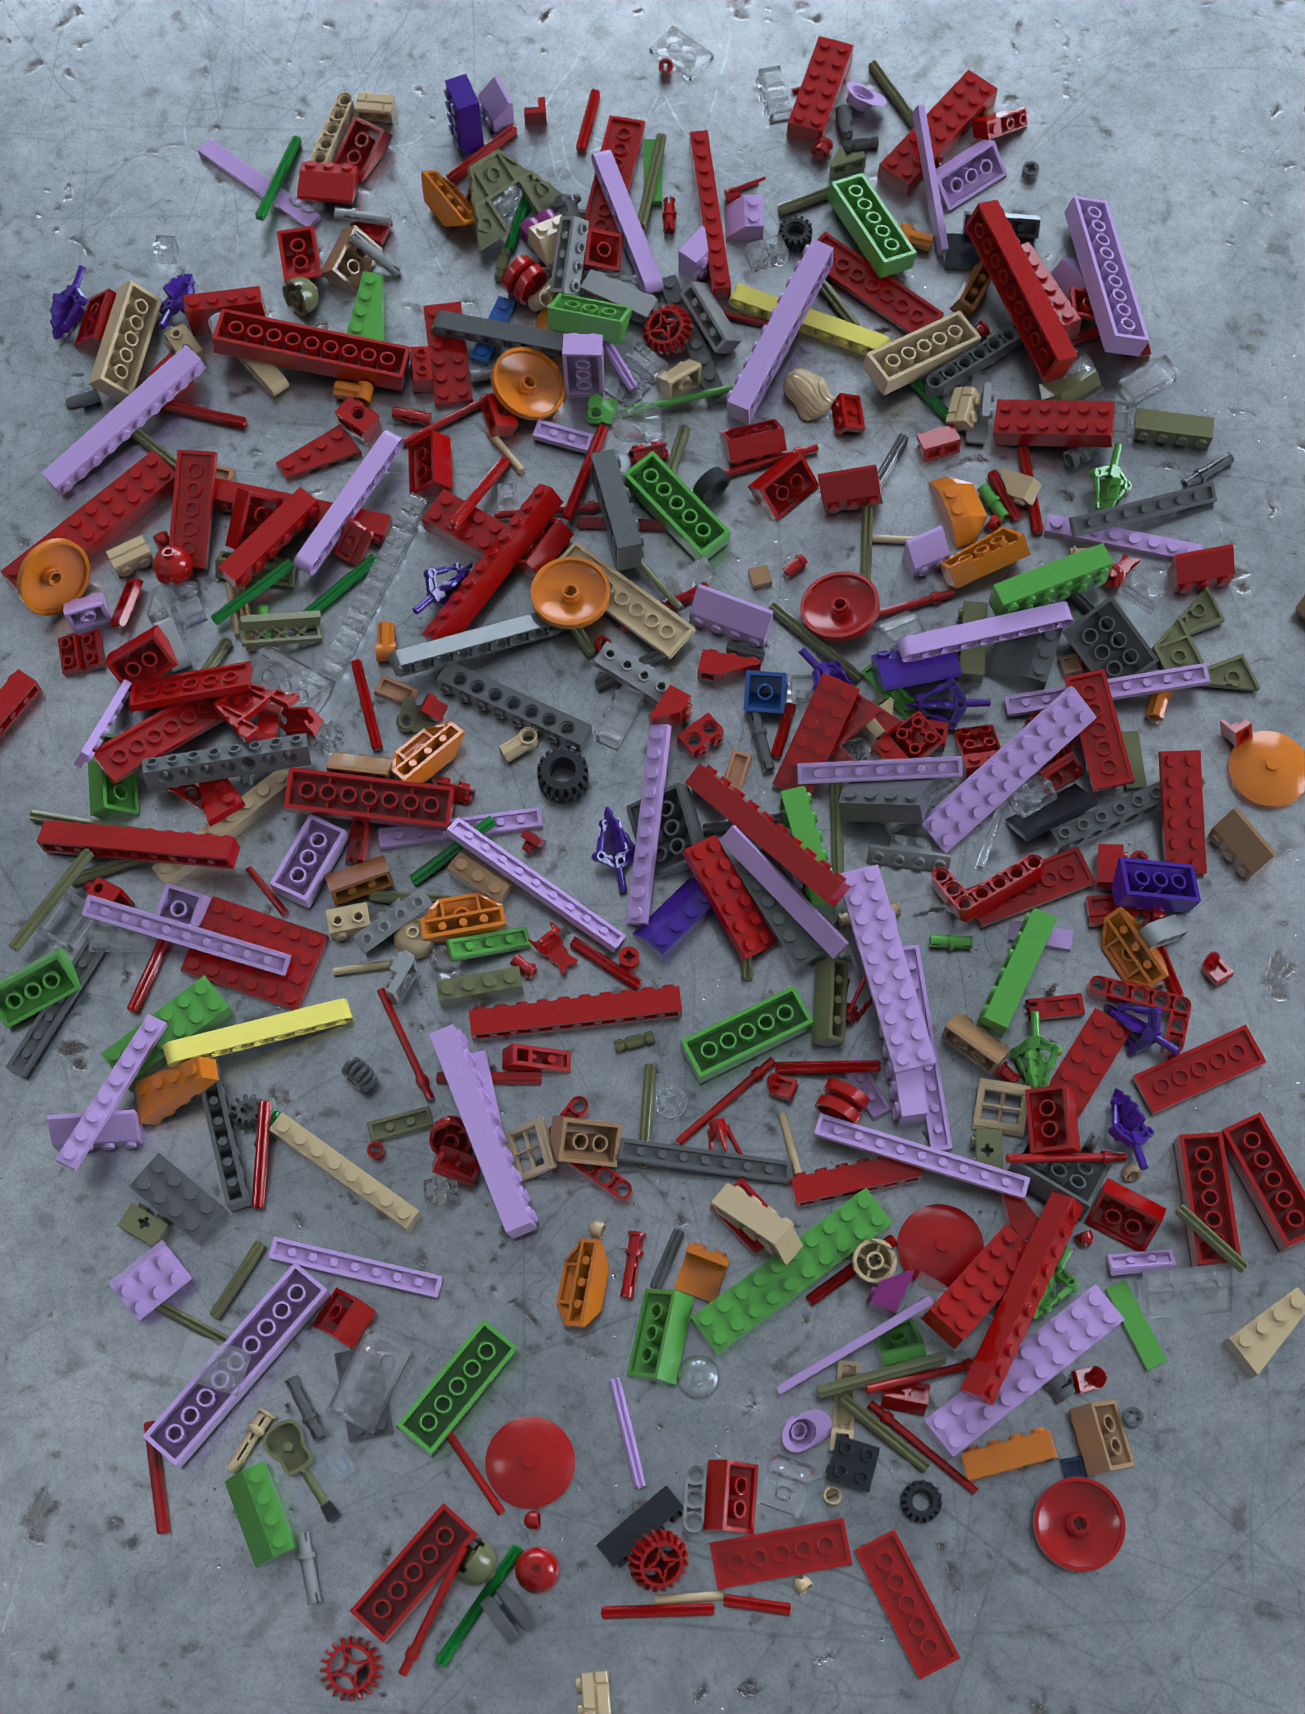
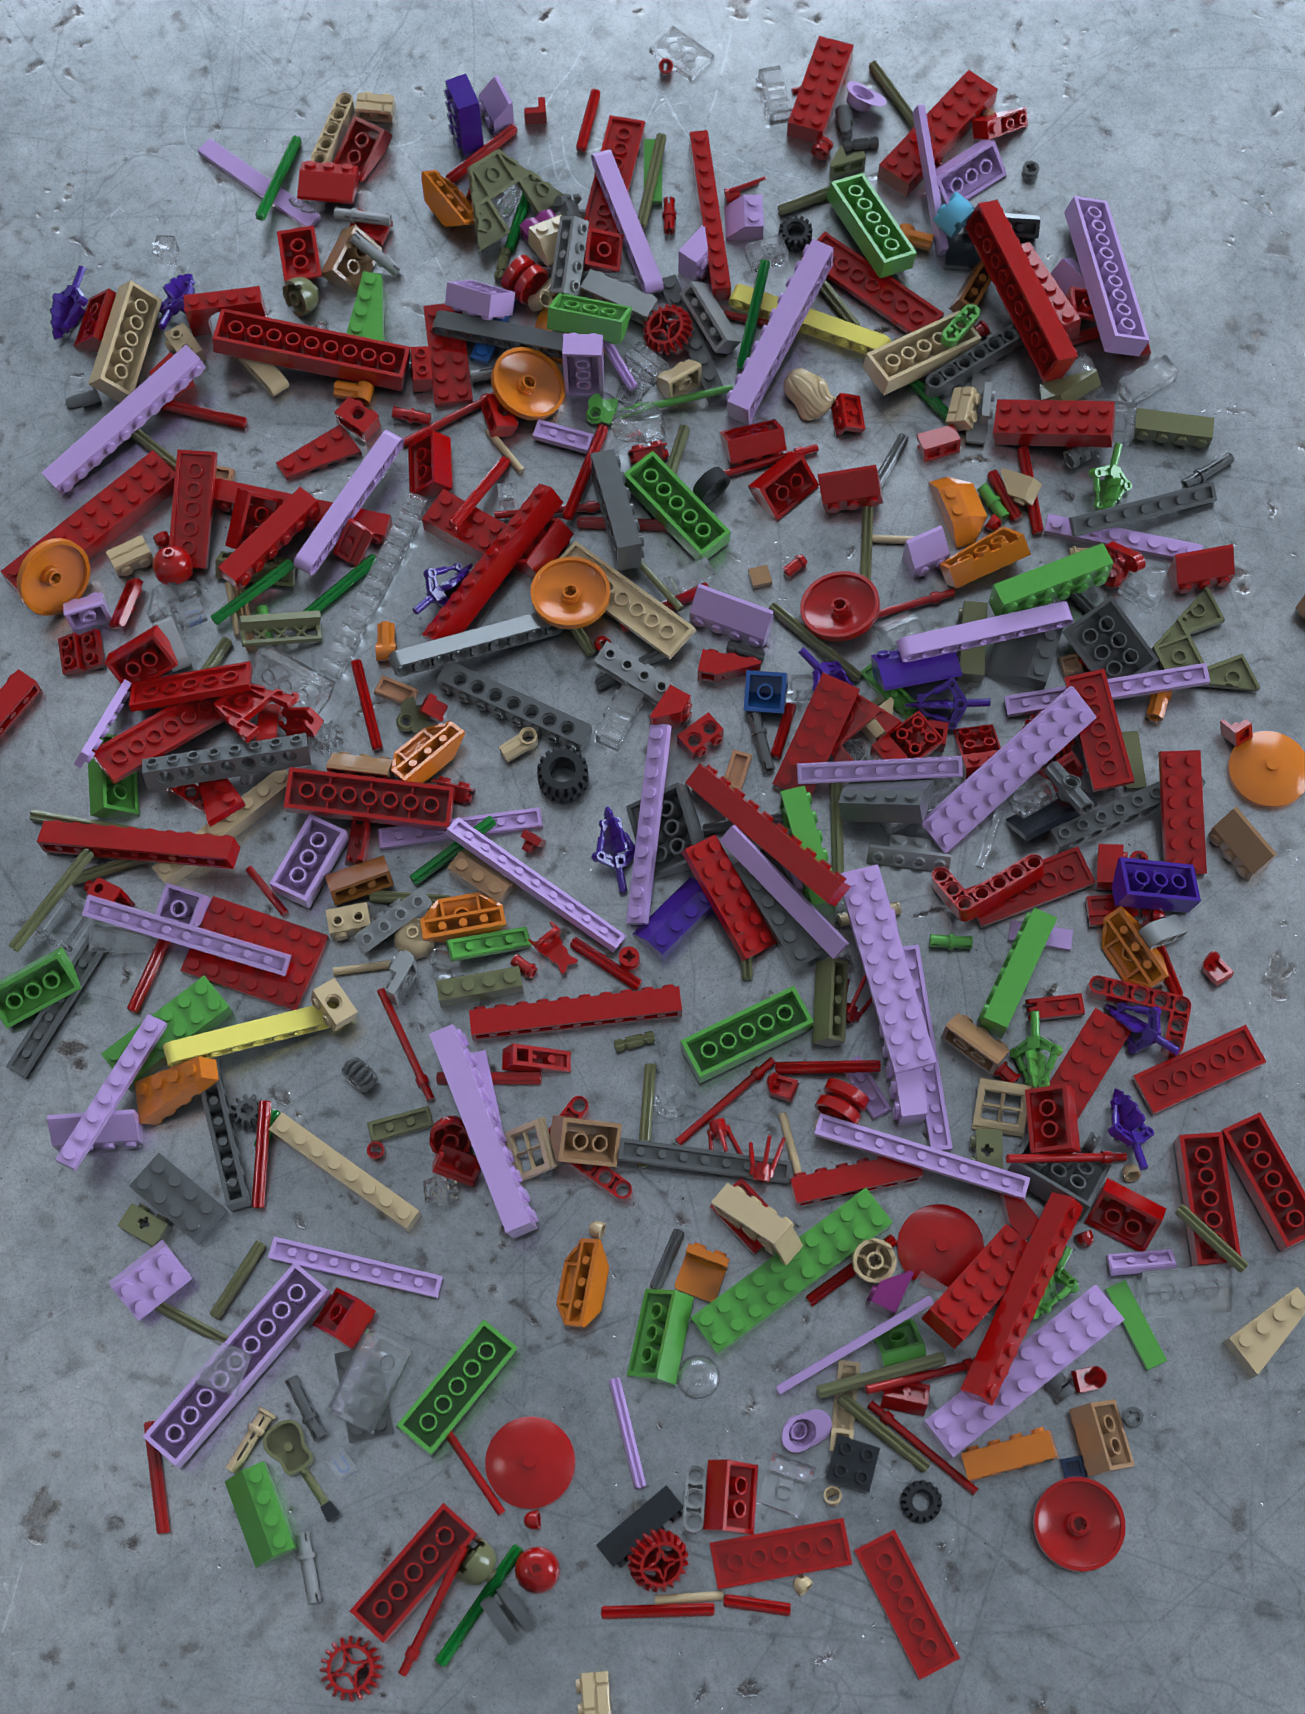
(332, 992): none -> tan brick
(479, 299): none -> lavender brick
(633, 1253): red pin -> none
(753, 313): none -> green axle
(763, 1171): none -> red plant
(954, 215): none -> medium azure brick
(958, 332): none -> bright green beam
(1069, 788): none -> dark grey piece
(1125, 557): none -> red beam

